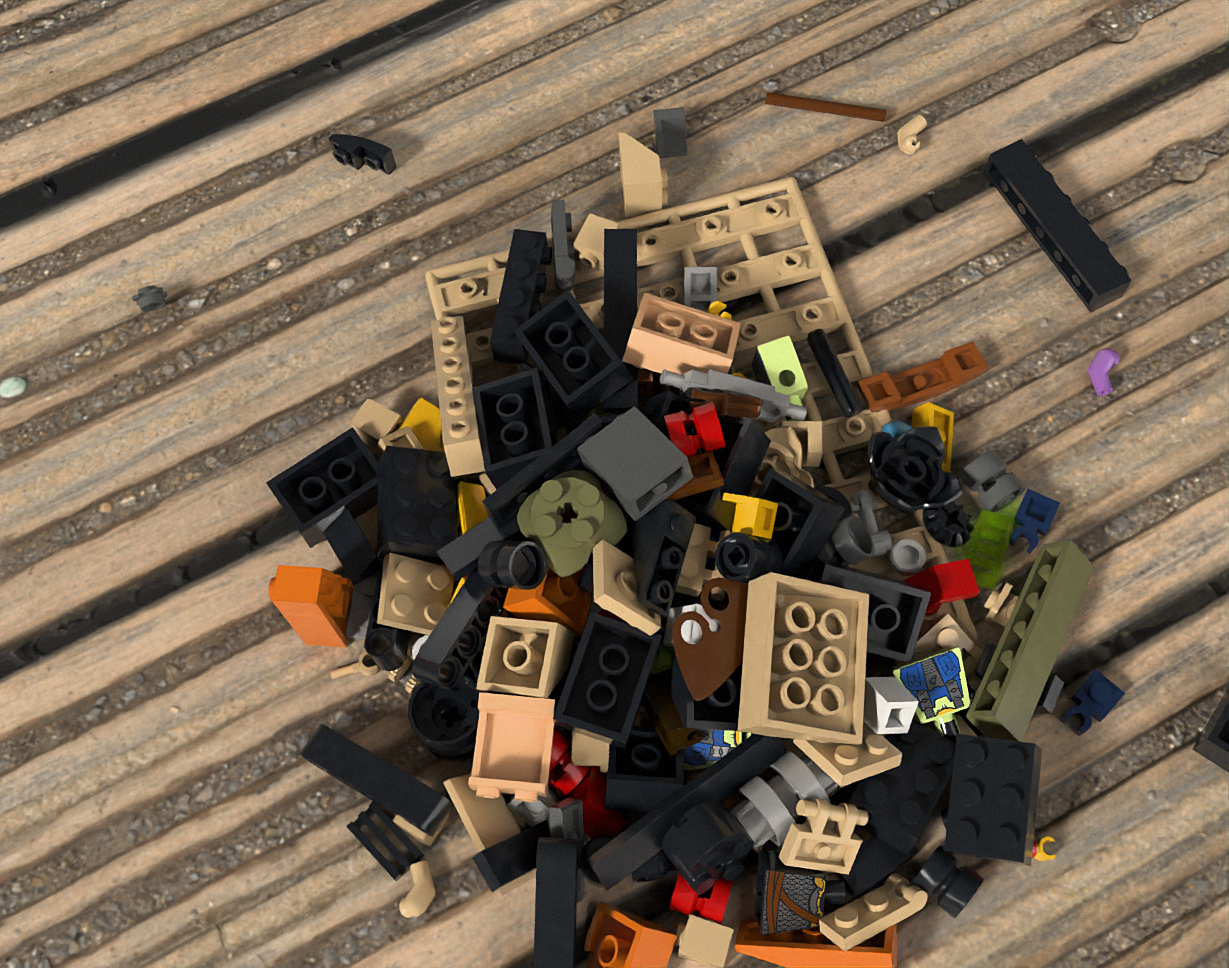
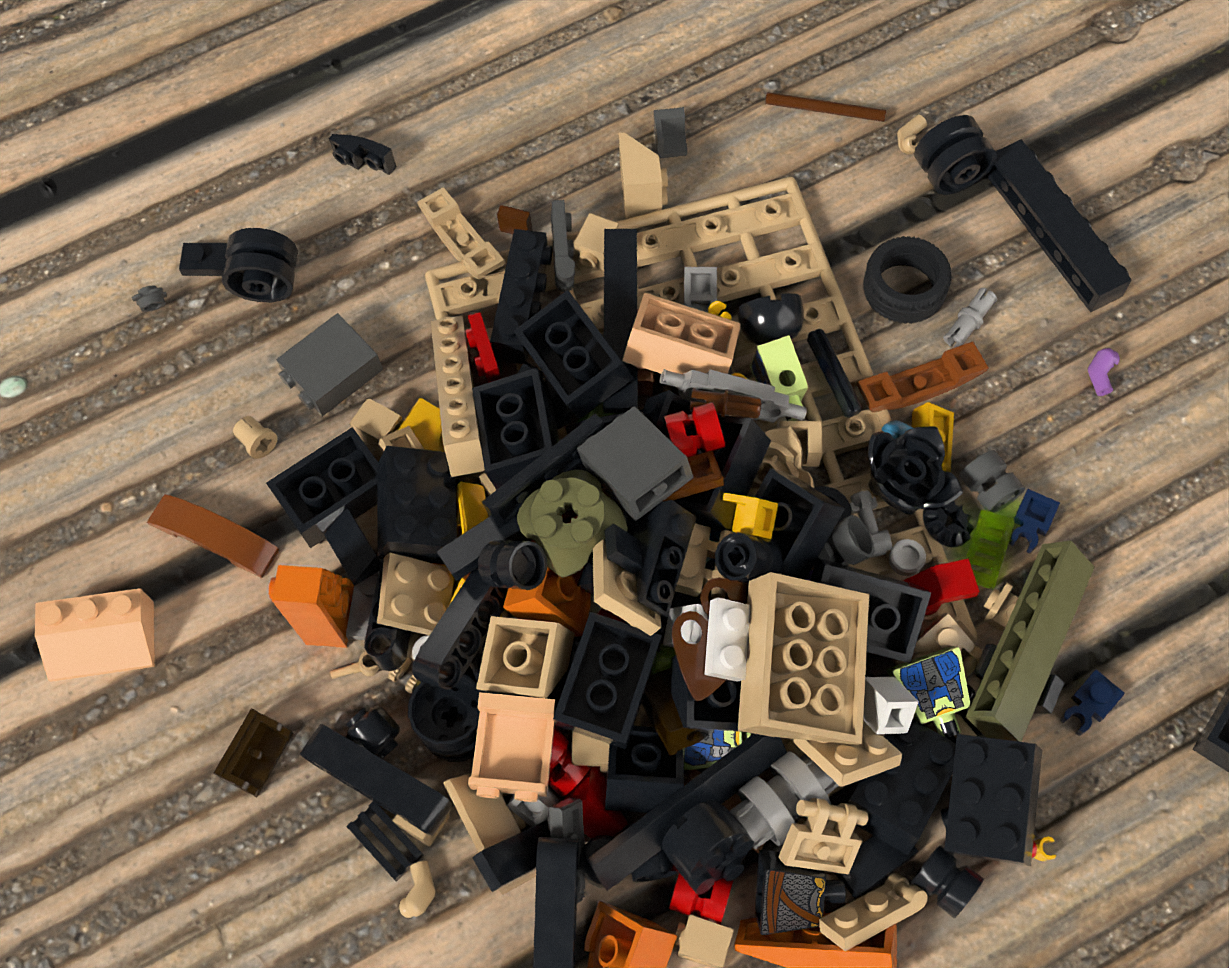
(95, 634): none -> light nougat slope
(202, 259): none -> black plate
(214, 534): none -> dark orange slope
(253, 753): none -> dark brown hinge
(256, 438): none -> tan bush
(259, 265): none -> black wheel
(329, 365): none -> dark grey brick
(373, 730): none -> black head
(458, 234): none -> tan slope
(478, 338): none -> red plate
(513, 218): none -> reddish brown tile
(623, 549): none -> black tile
(727, 639): none -> white plate
(769, 320): none -> black cylinder
(912, 253): none -> black tyre
(955, 154): none -> black wheel
(970, 318): none -> light grey pin

